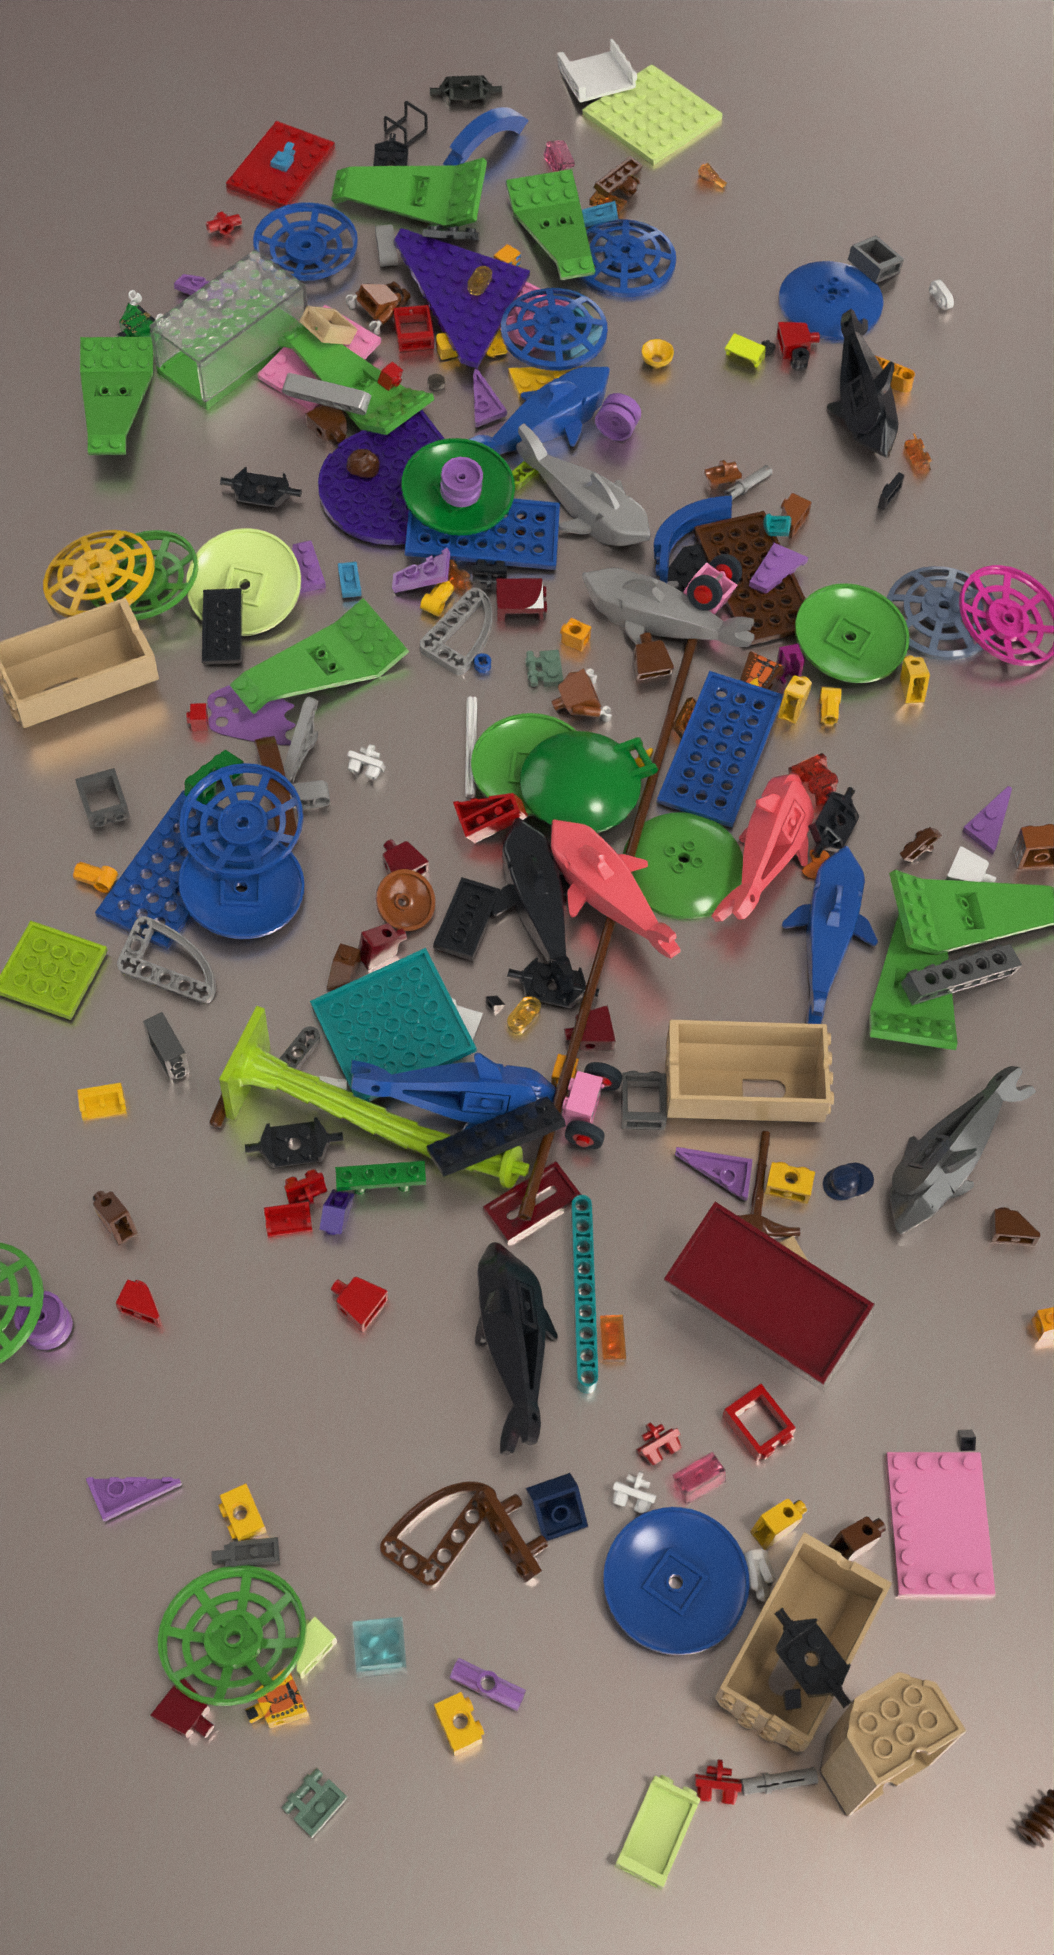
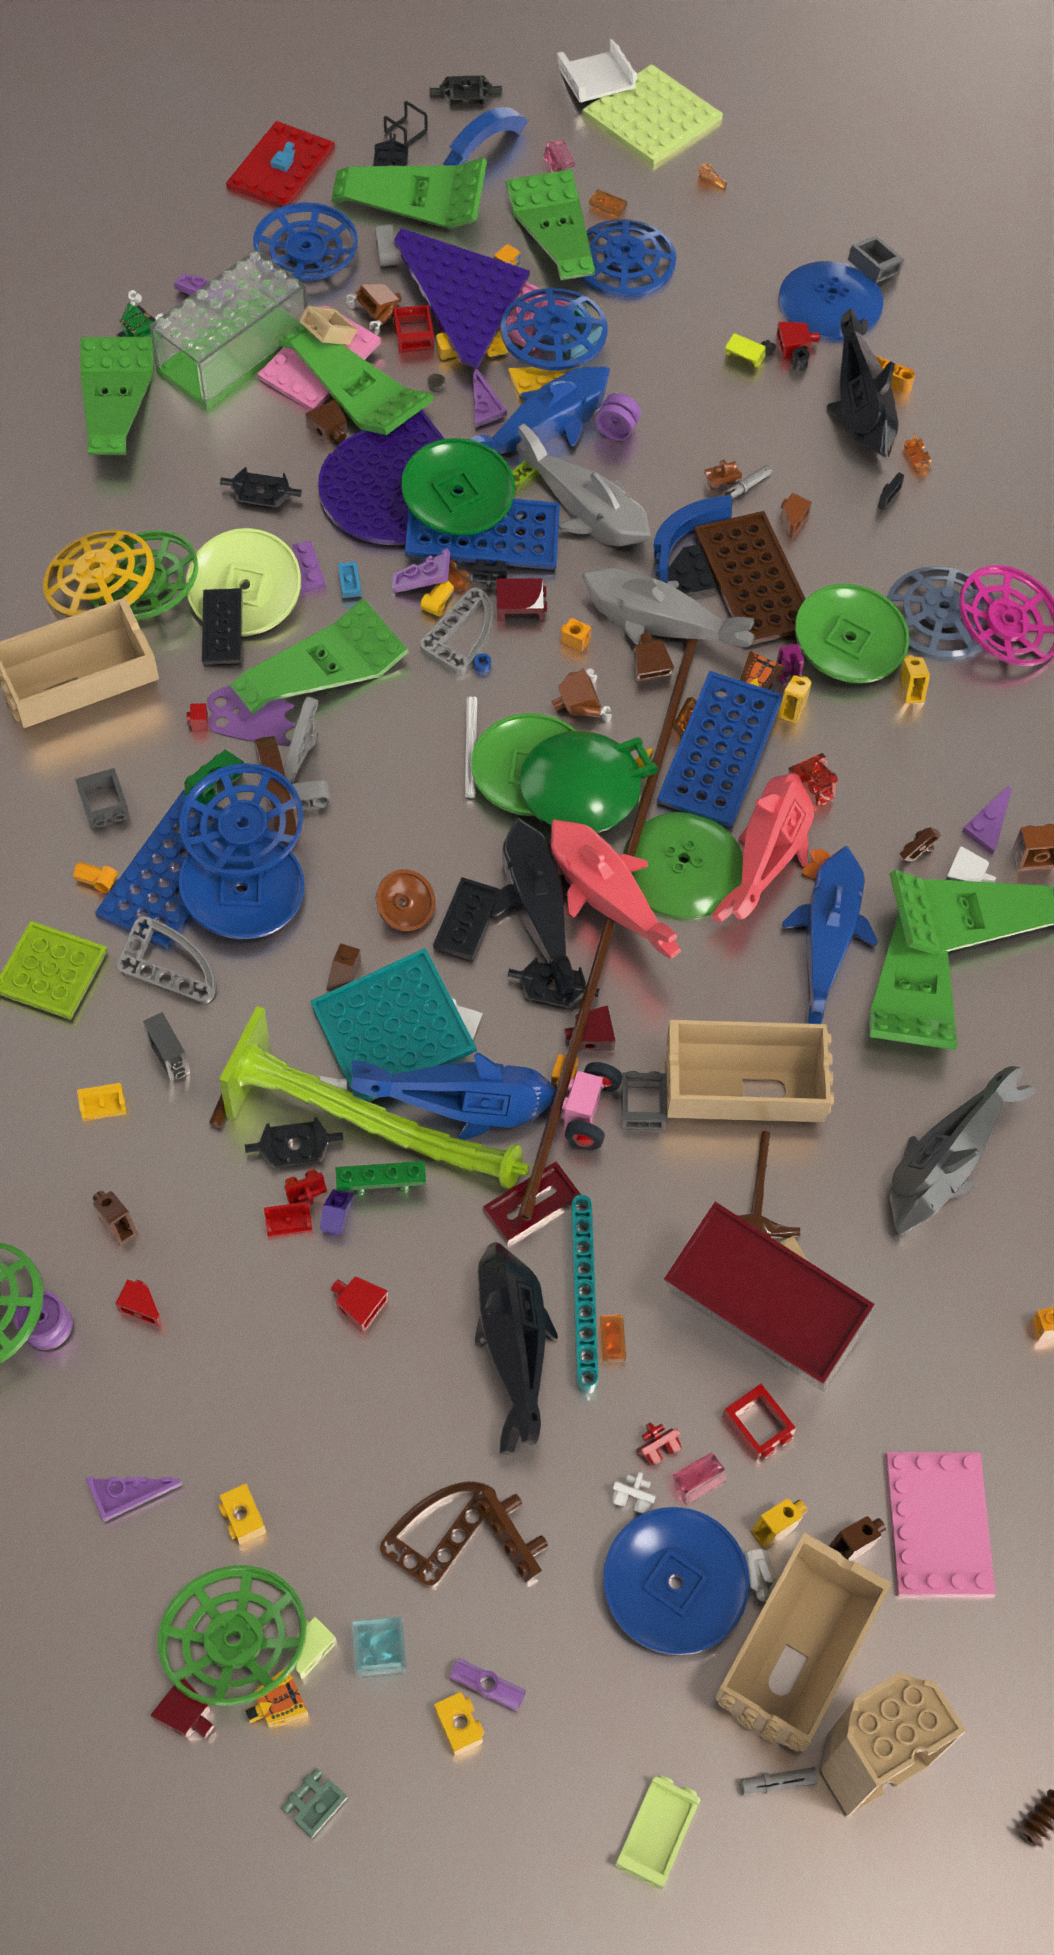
(223, 223): red axle -> none
(248, 1552): dark grey hinge -> none
(299, 1043): dark grey beam -> none
(326, 393): light grey beam -> none
(363, 463): reddish brown hair -> none
(373, 765): white hips -> none
(379, 944): dark red torso -> none
(390, 376): red plate -> none
(394, 287): reddish brown cap -> none
(403, 857): dark red torso -> none
(437, 231): black plate -> none
(461, 482): medium lavender wheel -> none
(479, 280): clear yellow plate -> none
(489, 815): red wedge -> none
(494, 1002): black piece -> none
(495, 1136): black plate -> none
(523, 1016): clear yellow plate -> none
(550, 666): sand green plate -> none
(557, 1506): dark blue slope -> none
(600, 214): dark azure plate -> none
(620, 178): reddish brown plate -> none
(657, 348): yellow piece -> none
(706, 1783): red hips -> none
(714, 583): brick -> none
(726, 1170): medium lavender wing -> none
(775, 567): medium lavender wing -> none
(777, 525): teal plate -> none
(779, 1187): yellow brick -> none
(792, 1699): black piece -> none
(806, 1637): black plate -> none
(826, 830): black plate -> none
(830, 702): yellow piece -> none
(848, 1181): dark blue piece -> none
(941, 294): white plate -> none
(960, 973): dark grey brick -> none
(967, 1440): black piece -> none
(1012, 1228): reddish brown slope -> none

